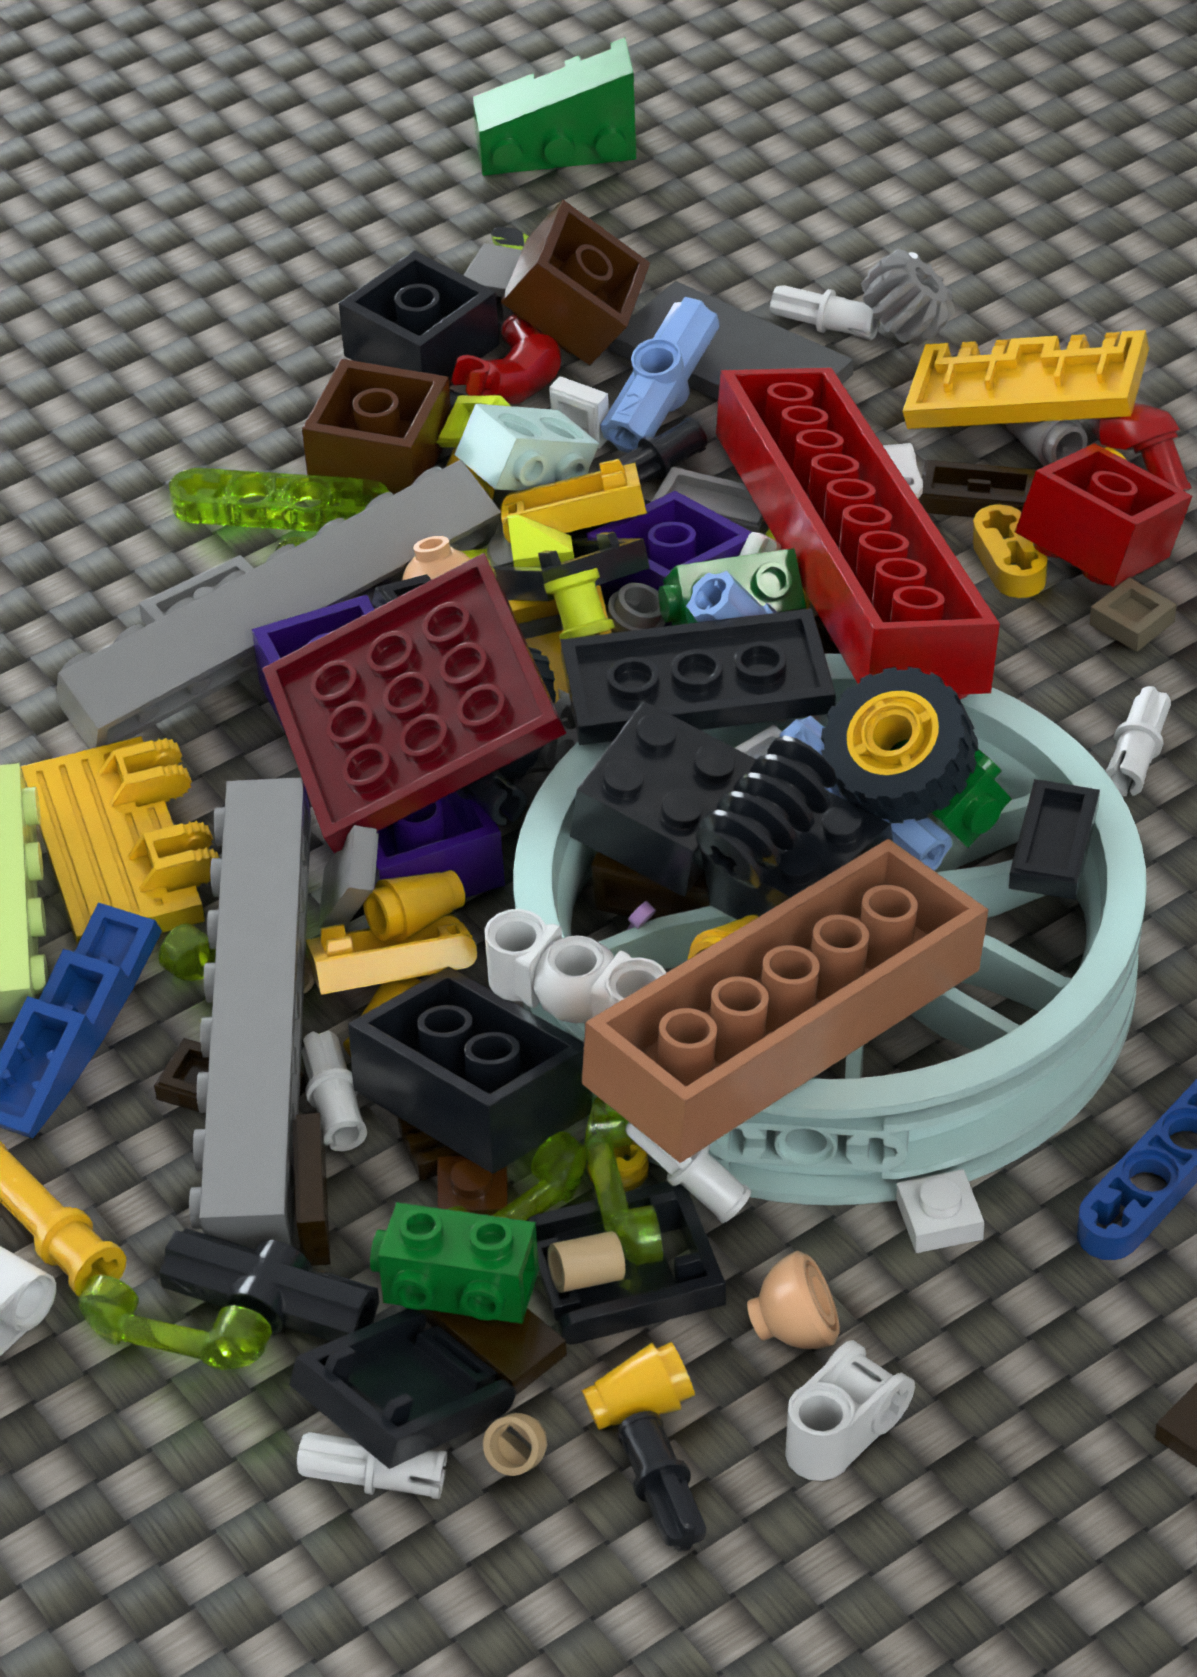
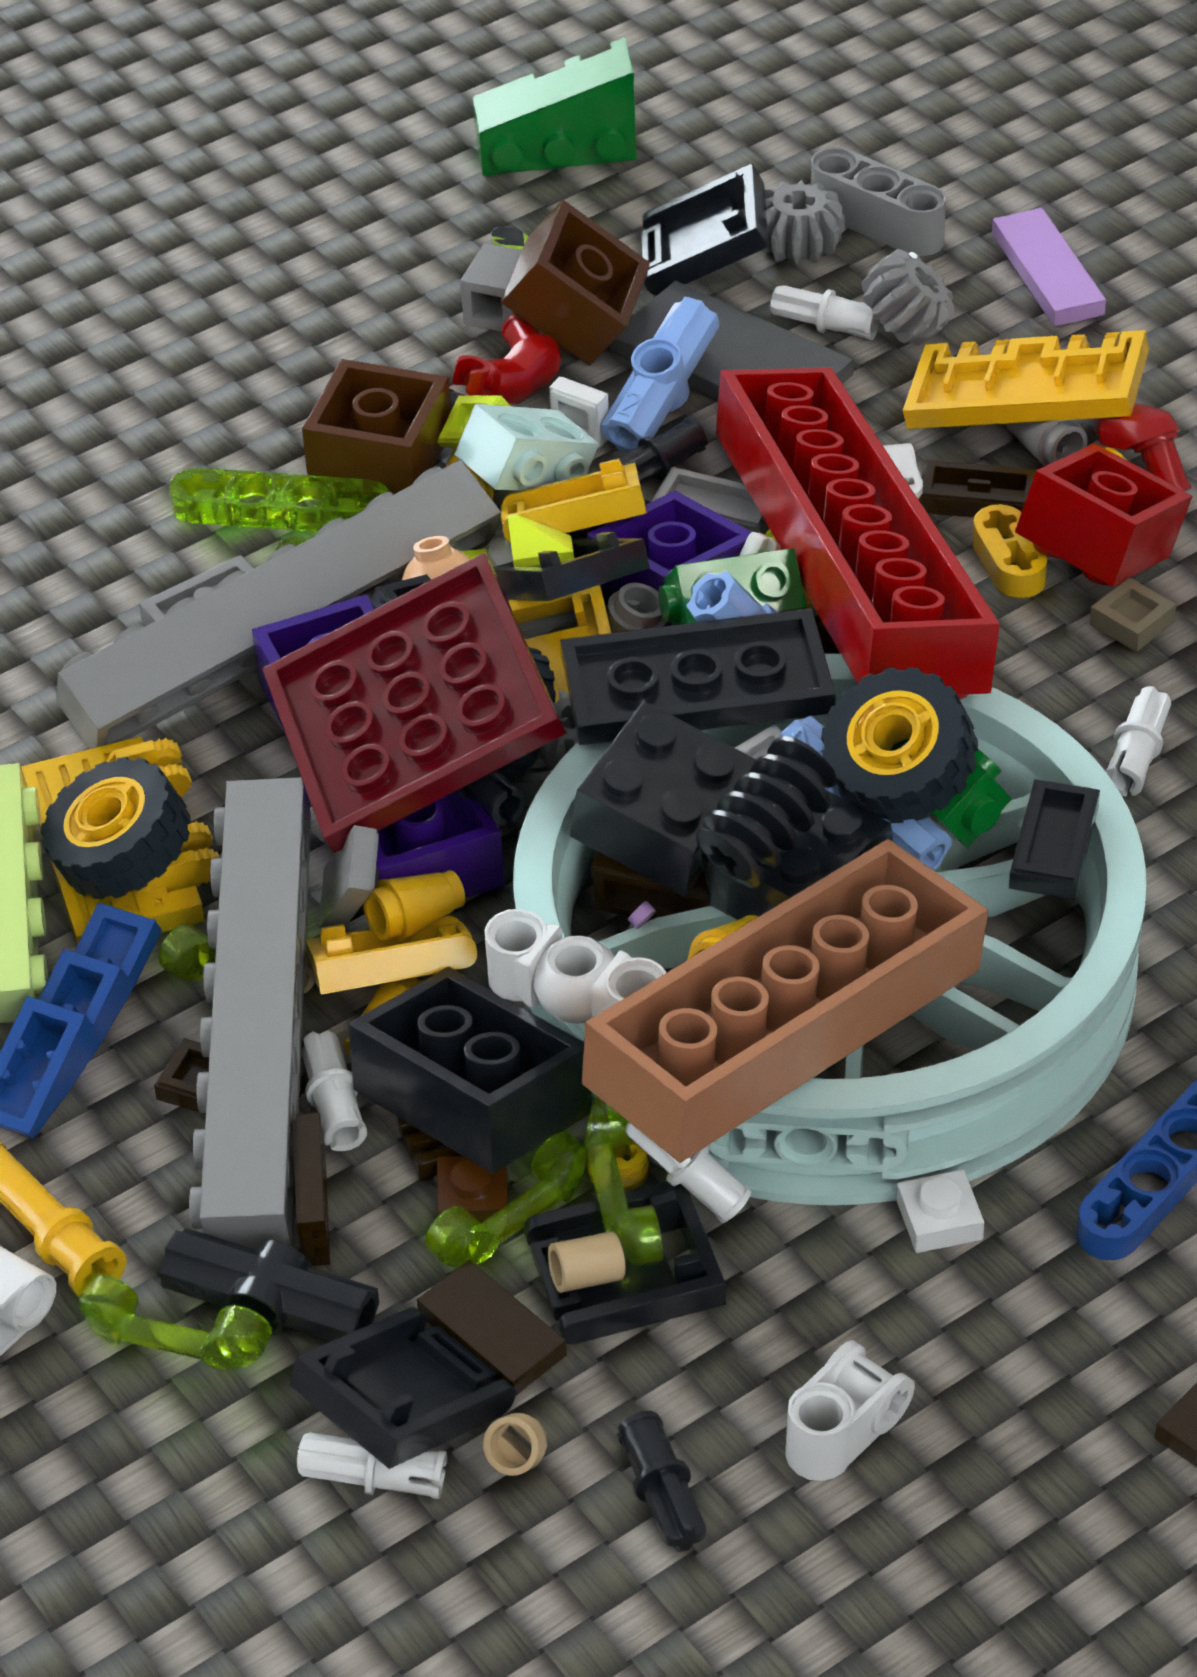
(115, 828): none -> black wheel
(419, 318): black brick -> none
(456, 1262): green brick -> none
(579, 605): neon yellow bush -> none
(645, 1382): yellow cone -> none
(705, 229): none -> black container
(795, 1305): light nougat brick -> none
(803, 221): none -> light grey gear
(883, 201): none -> light grey beam
(1048, 267): none -> lavender tile

